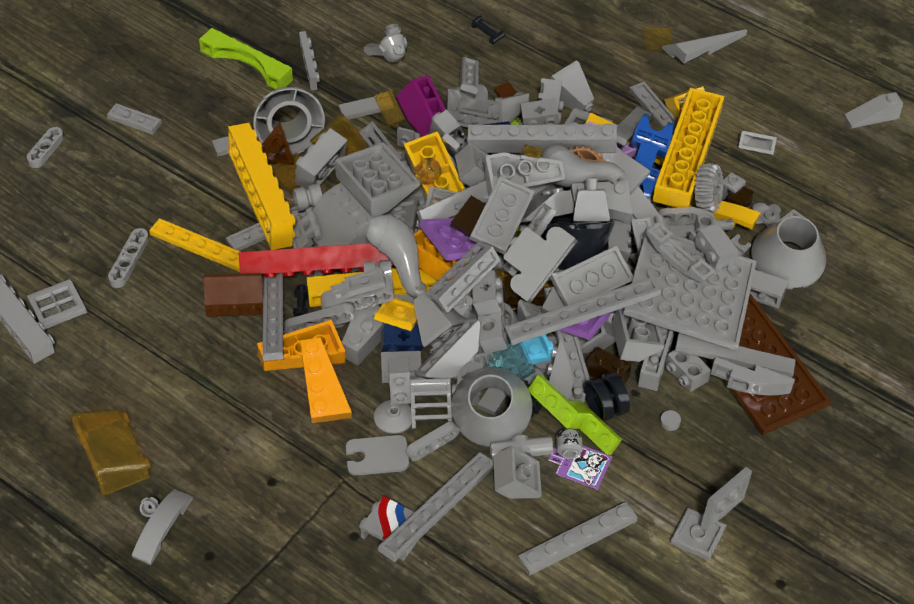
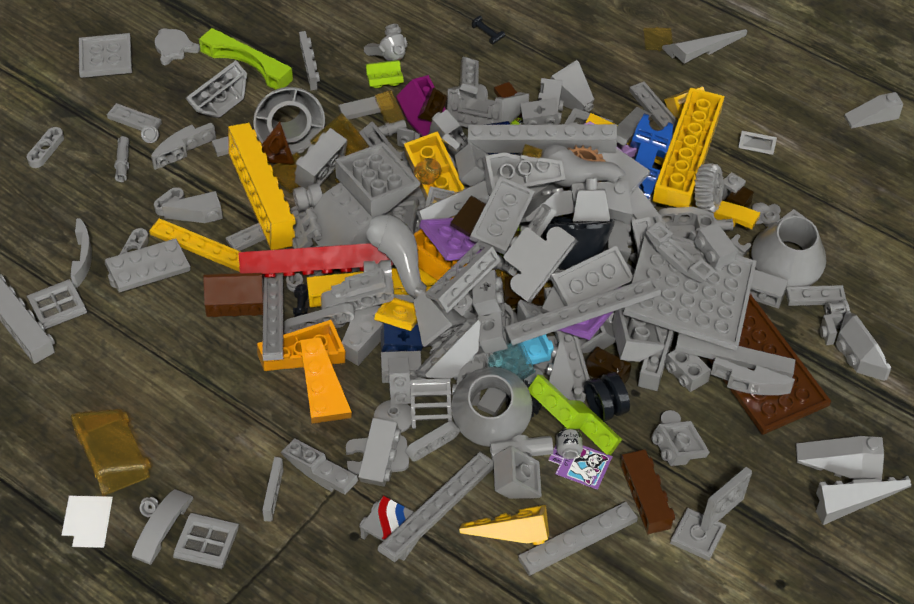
(80, 268): none -> light grey slope
(87, 520): none -> white sticker
(105, 55): none -> light grey plate
(122, 164): none -> light grey pin
(147, 265): none -> light grey plate
(150, 134): none -> light grey plate
(171, 195): none -> light grey beam
(173, 45): none -> light grey tile
(176, 145): none -> light grey slope
(199, 208): none -> light grey slope
(206, 540): none -> light grey piece
(220, 92): none -> light grey wedge
(273, 489): none -> light grey tile
(290, 280): none -> light grey bush
(318, 468): none -> light grey slope
(379, 452): none -> light grey wedge
(384, 73): none -> lime bracket
(391, 128): none -> light grey pin
(433, 104): none -> dark brown slope
(525, 527): none -> yellow wedge
(647, 492): none -> reddish brown brick
(679, 442): none -> light grey plate
(814, 295): none -> light grey tile
(828, 327): none -> light grey bracket
(842, 307): none -> light grey bush
(846, 498): none -> wedge
(848, 457): none -> light grey wedge
(861, 348): none -> light grey wedge

